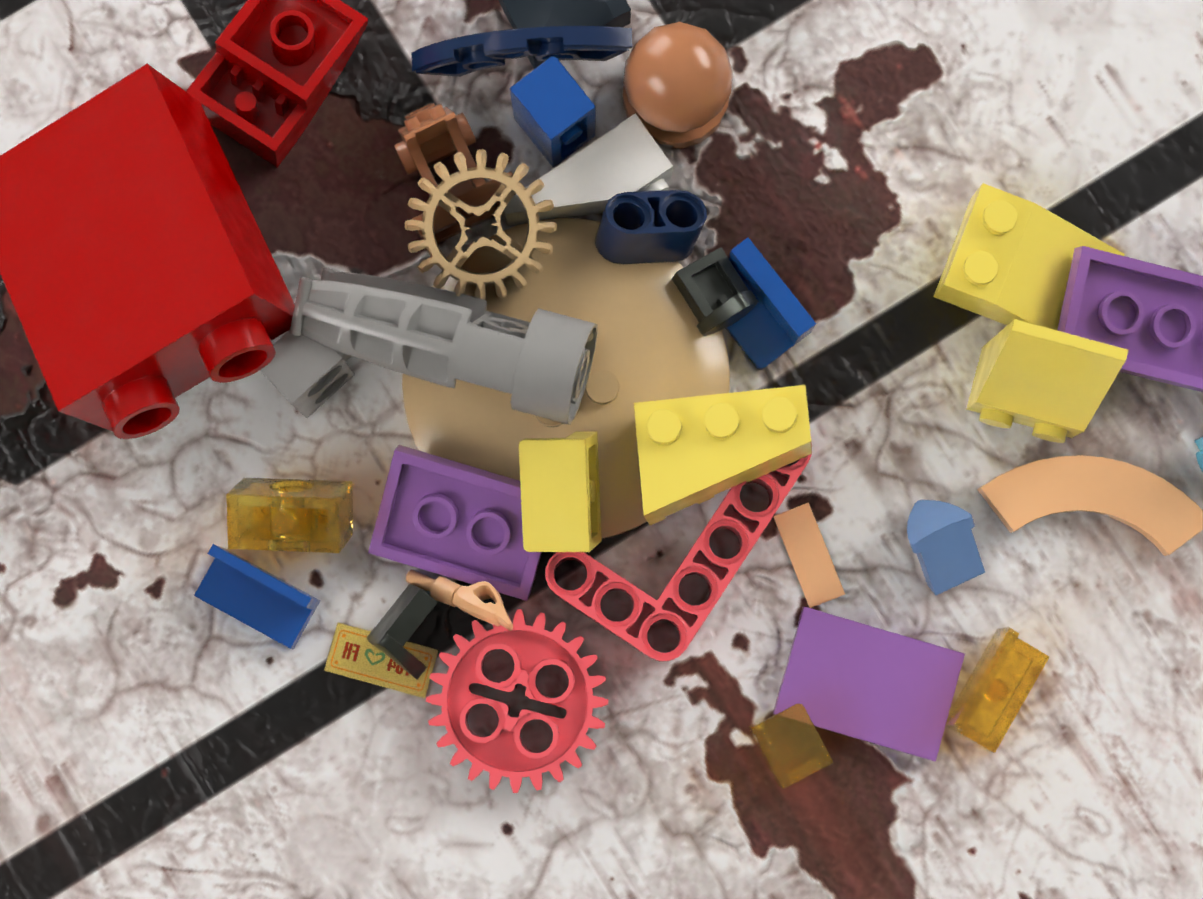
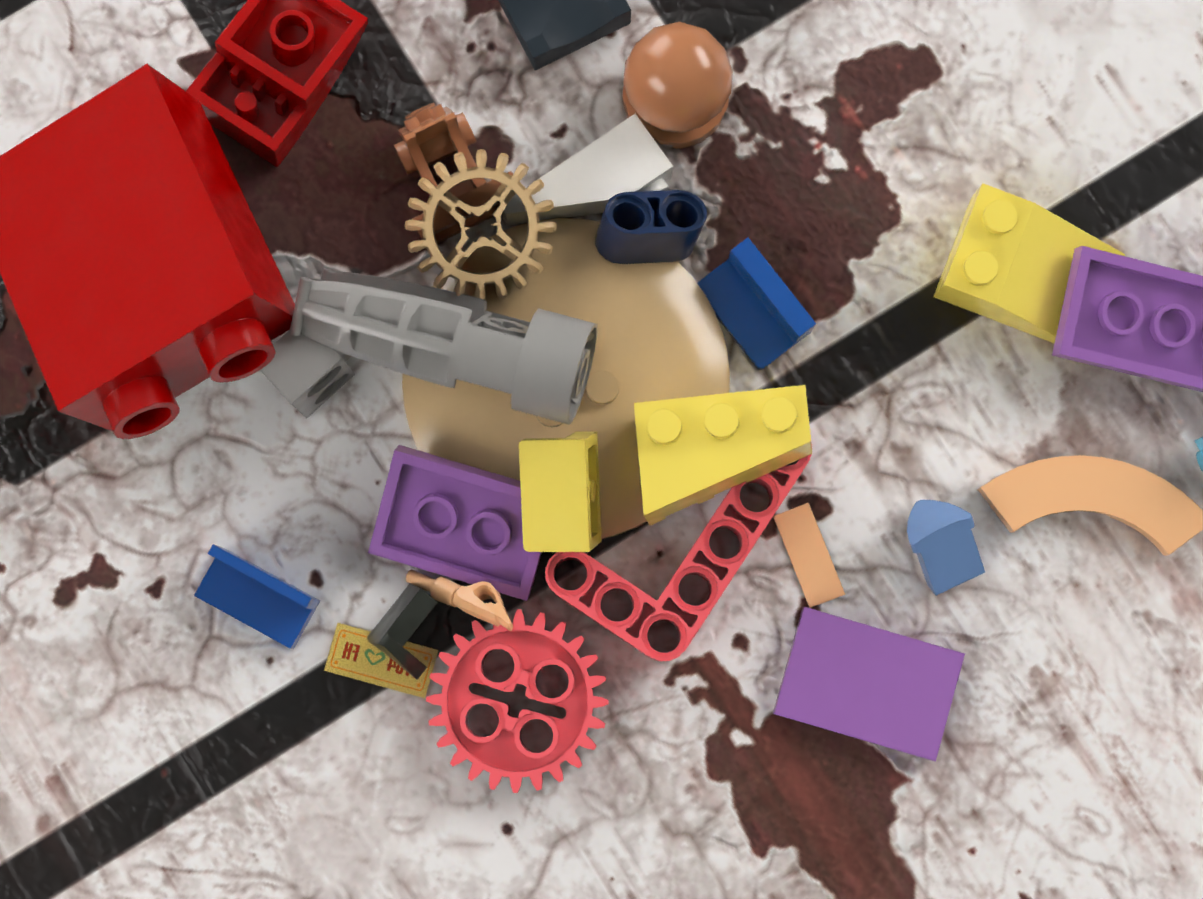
(290, 515): clear yellow brick -> none
(490, 49): dark blue tile -> none
(553, 111): blue panel -> none
(714, 292): pearl dark grey tile -> none
(790, 745): clear yellow panel -> none
(996, 689): clear yellow panel -> none
(1043, 380): light yellow slope -> none

